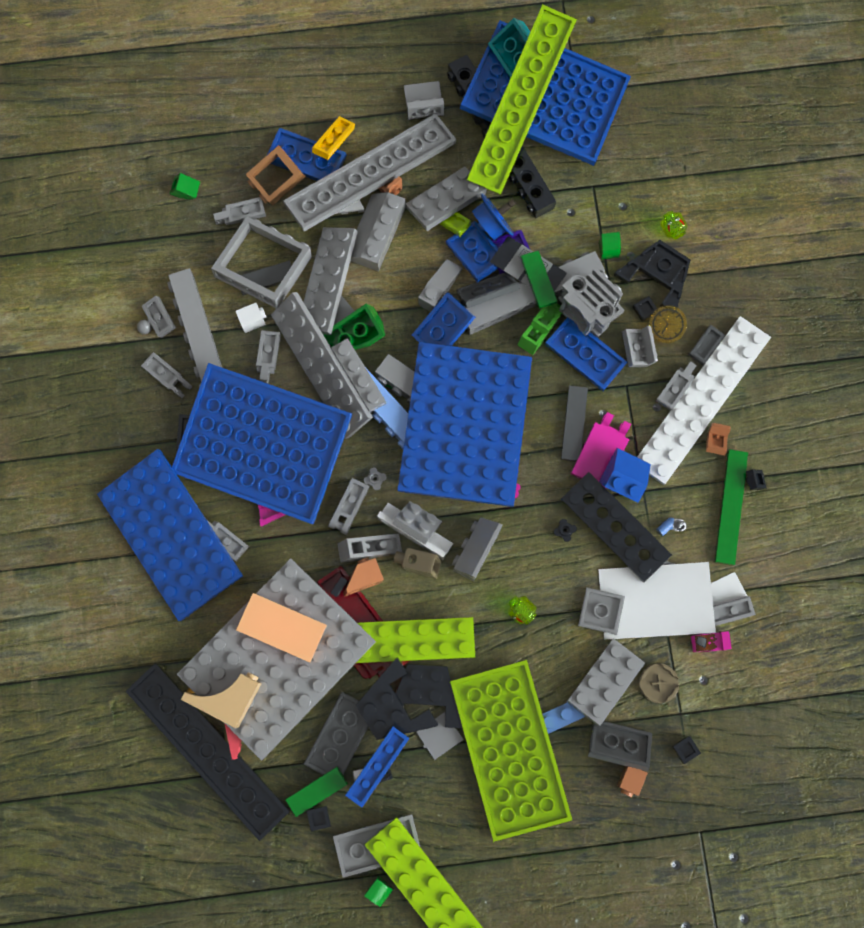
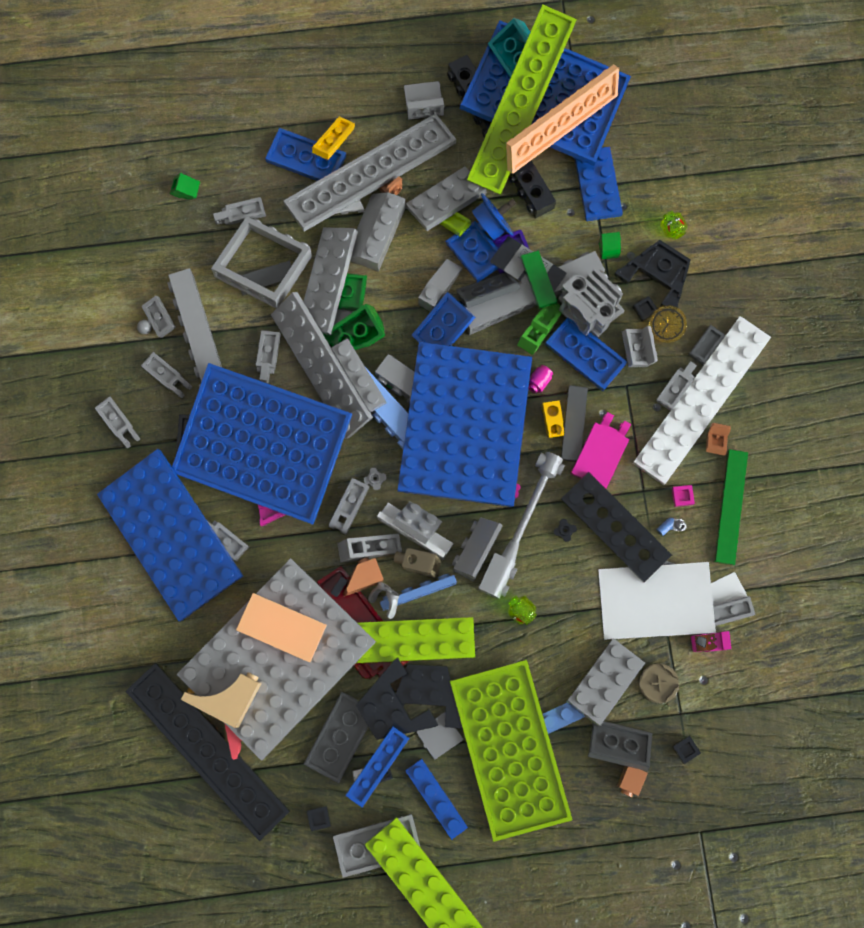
(116, 420): none -> light grey hinge
(251, 317): white brick -> none
(297, 176): medium nougat window -> none
(316, 791): green tile -> none
(353, 292): none -> green tile
(378, 891): green brick -> none
(391, 595): none -> light grey cap
(425, 589): none -> medium blue plate
(436, 799): none -> blue plate
(502, 566): none -> light grey bar
(540, 379): none -> dark pink brick
(553, 418): none -> yellow leg
(562, 119): none -> light nougat plate
(599, 187): none -> blue plate
(601, 611): light grey tile -> none
(626, 475): blue slope -> none
(683, 496): none -> dark pink plate
(756, 479): black plate -> none

